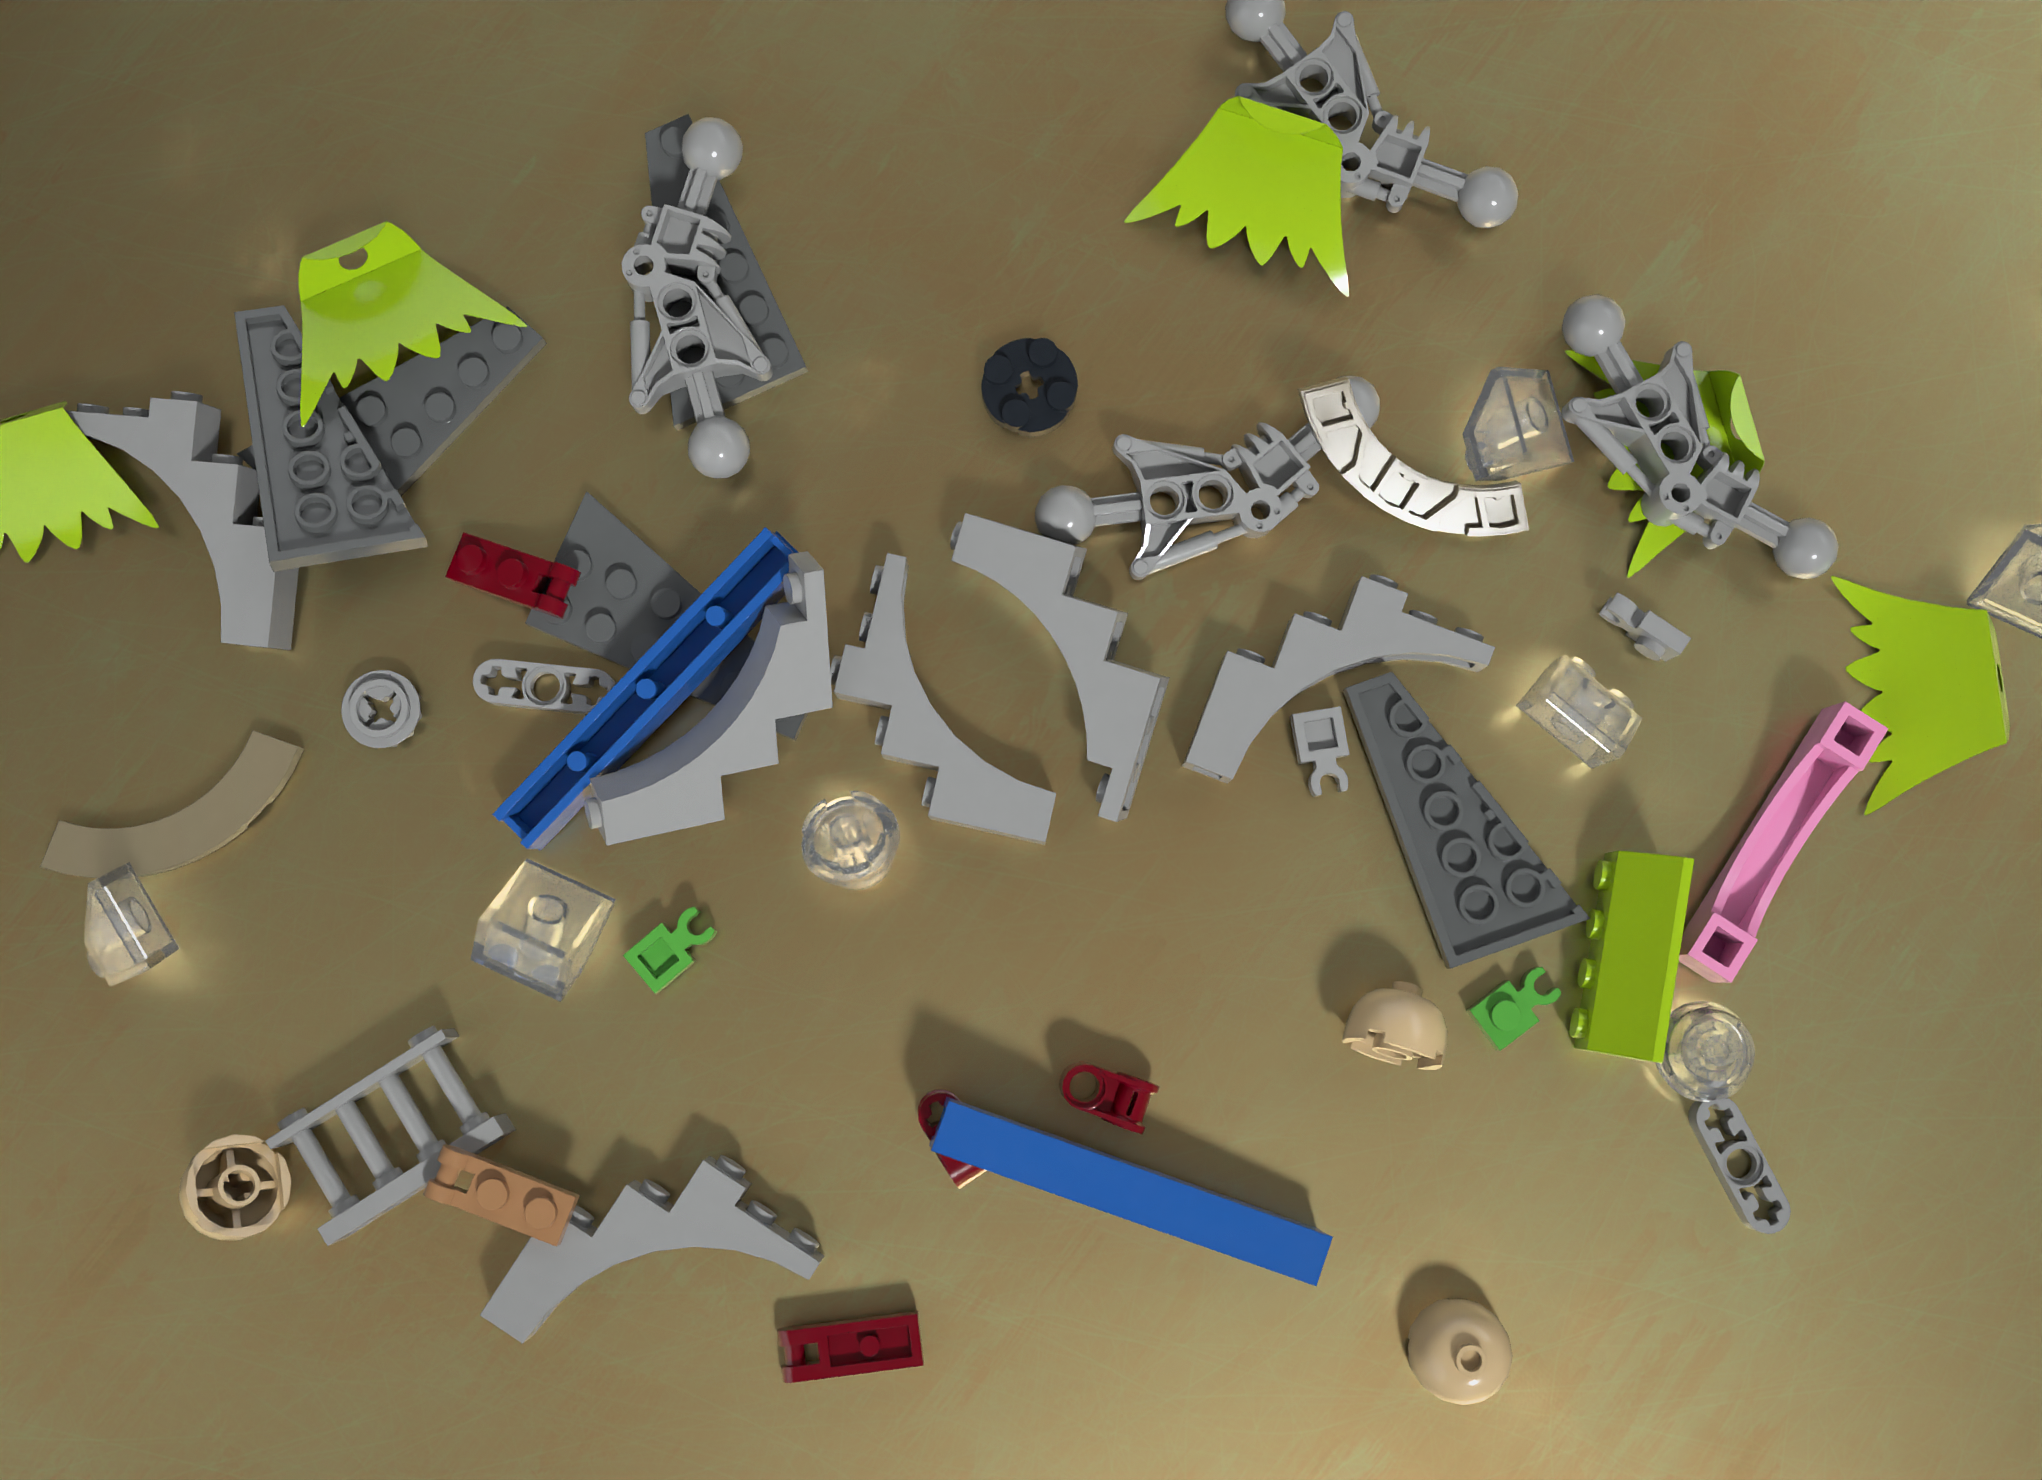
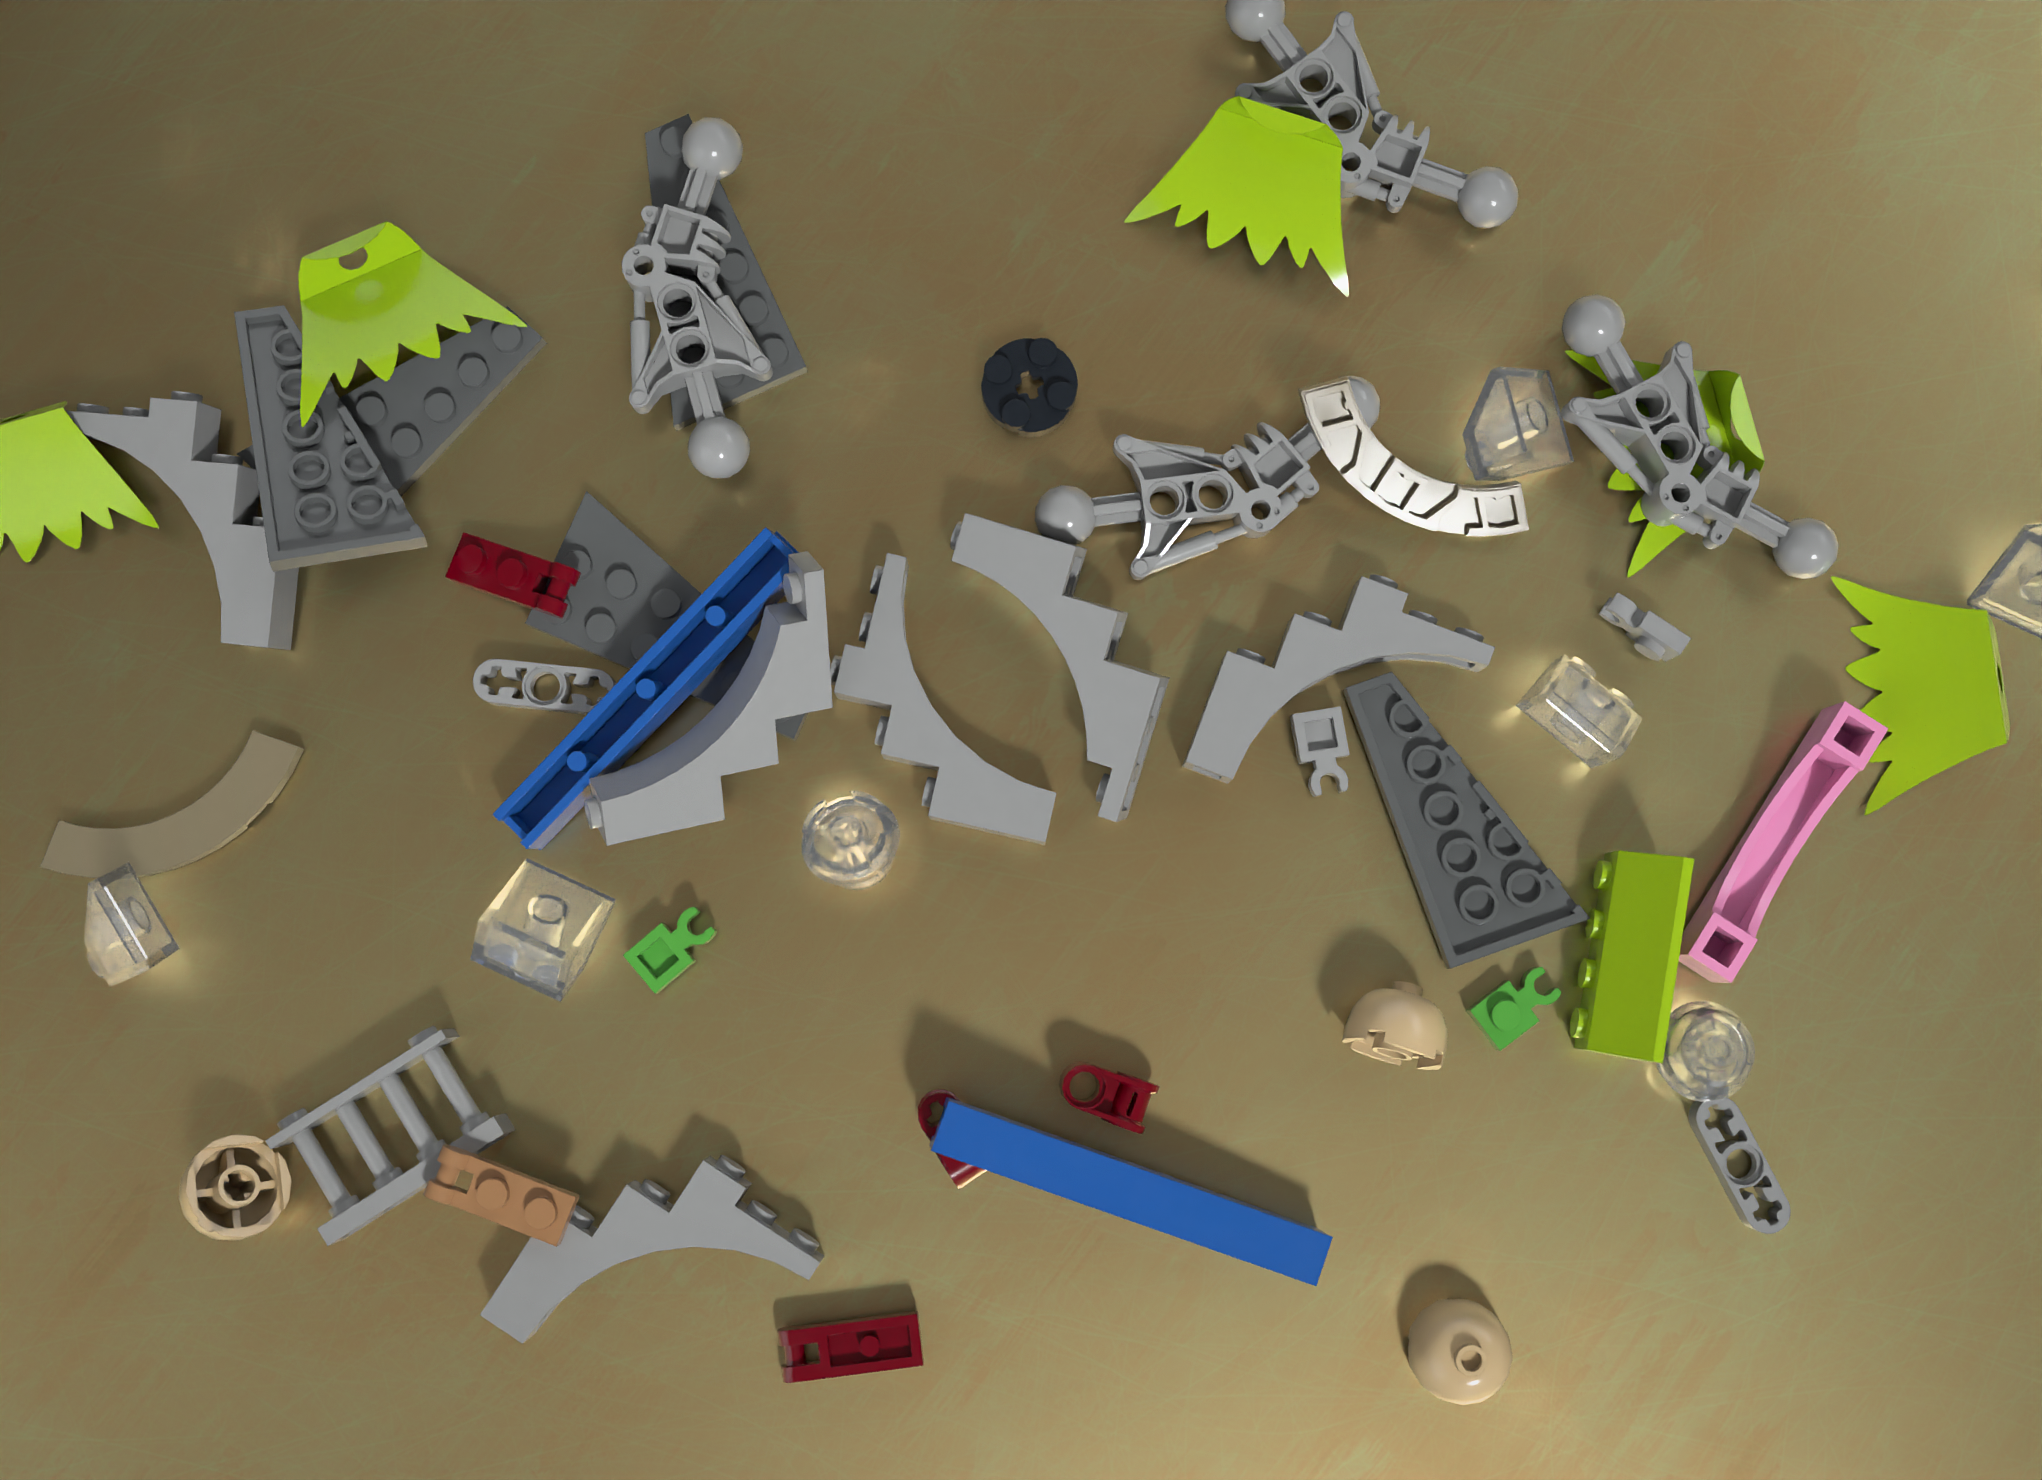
(359, 711): light grey gear -> none

